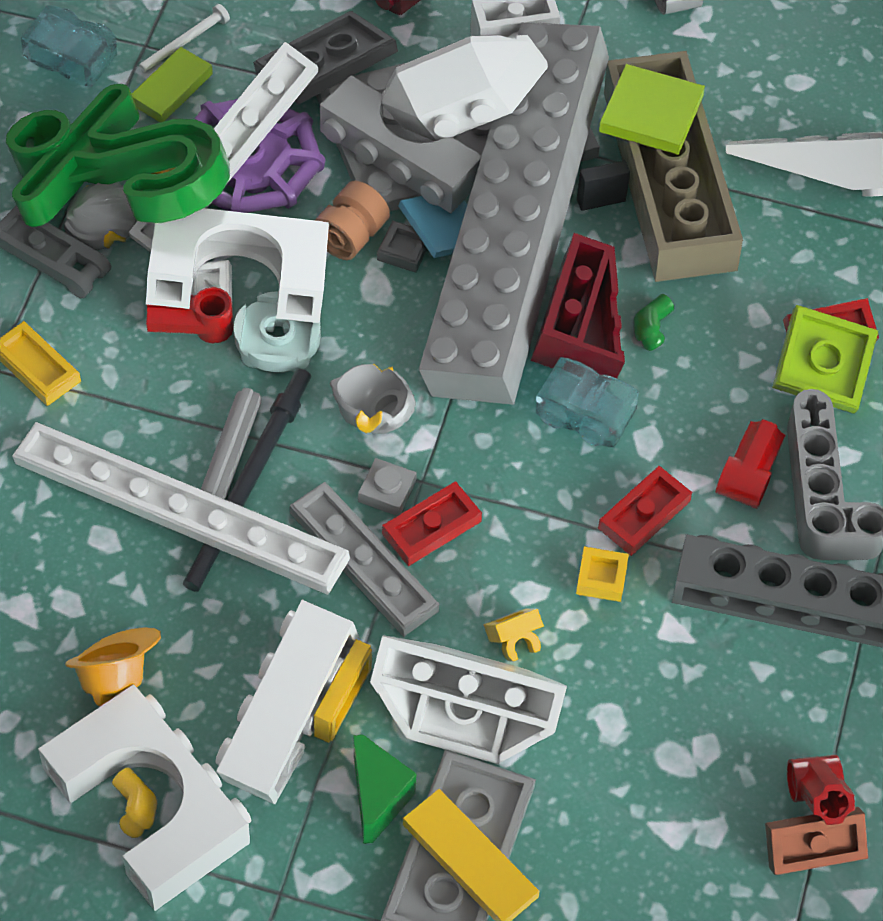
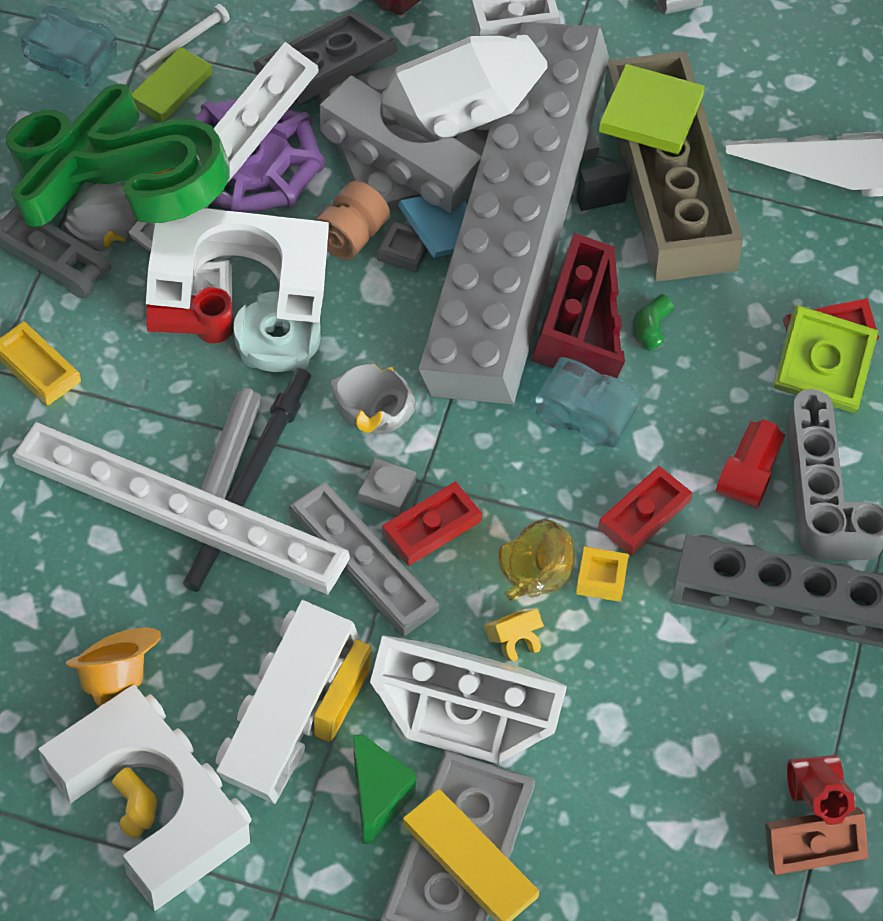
(537, 559): none -> clear yellow hat

